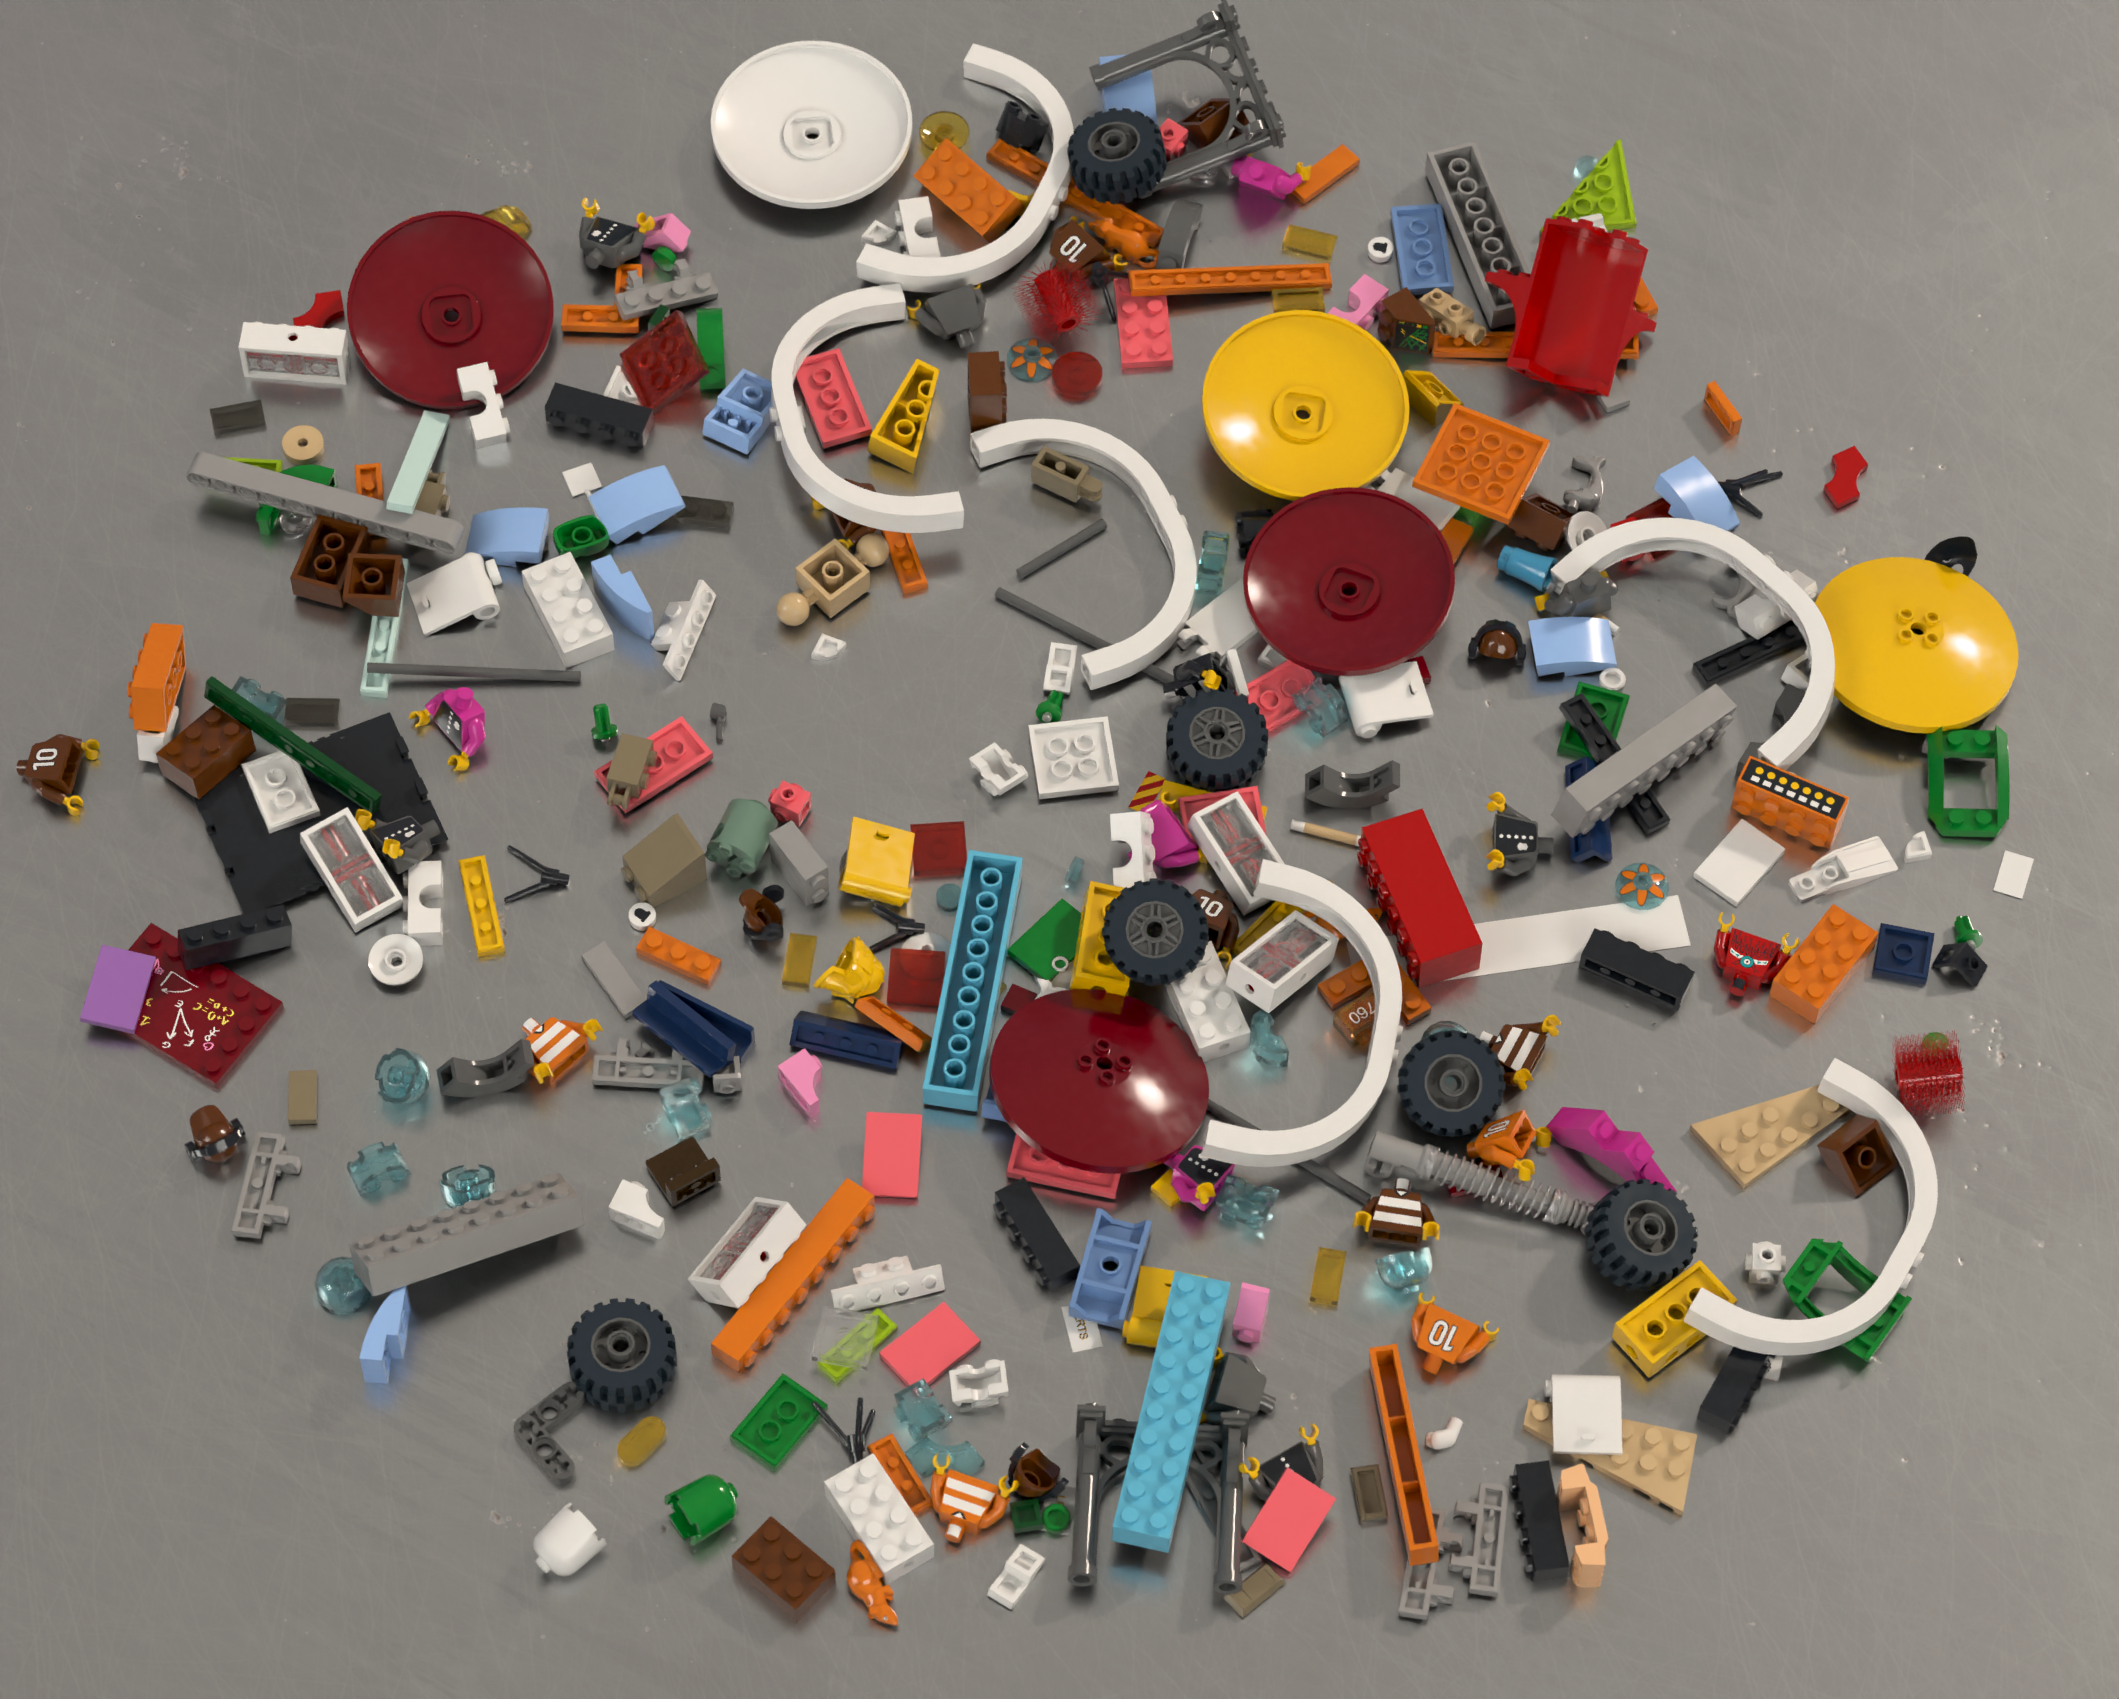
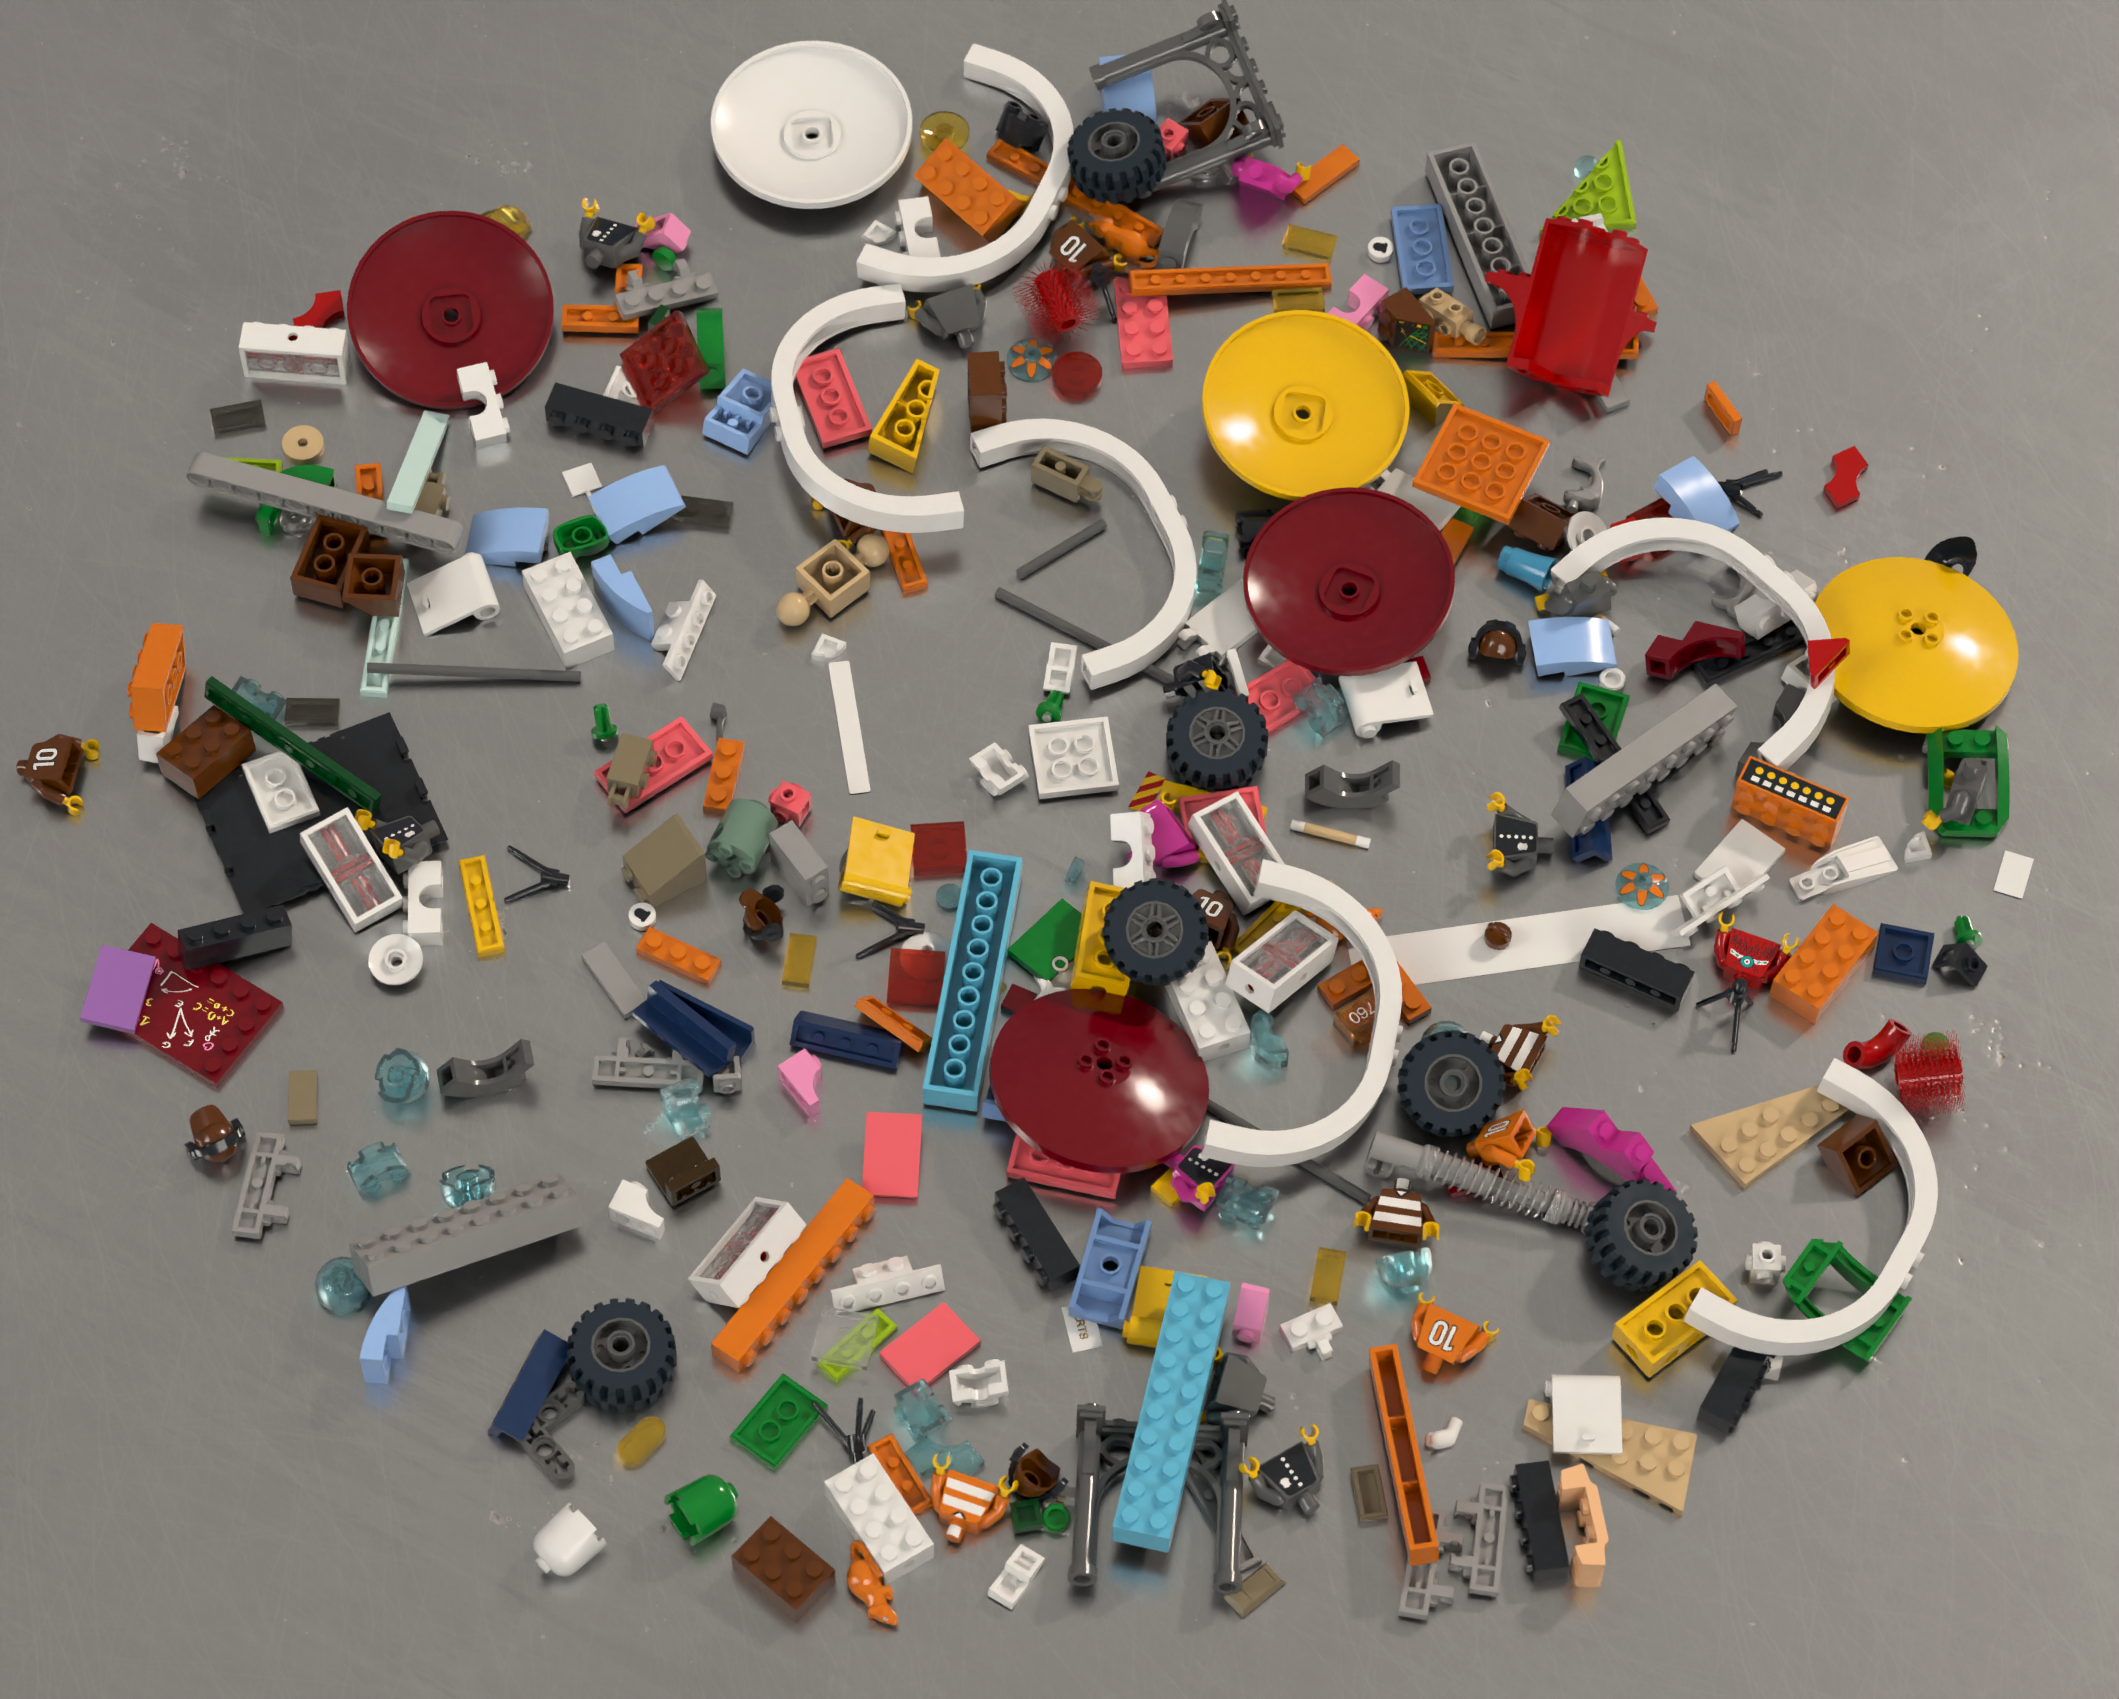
(459, 719): dark pink torso -> none
(493, 572): white tile -> none
(530, 1387): none -> dark blue panel
(558, 1045): torso -> none
(723, 775): none -> orange plate
(849, 727): none -> white sticker
(854, 974): yellow head -> none
(1288, 1519): coral tile -> none
(1313, 1330): none -> white hinge
(1419, 898): red brick -> none
(1497, 935): none -> reddish brown tile
(1702, 641): none -> dark red arch
(1713, 895): none -> white bracket
(1736, 996): none -> black plant
(1824, 657): none -> red slope
(1878, 1049): none -> red cylinder
(1964, 795): none -> dark grey torso

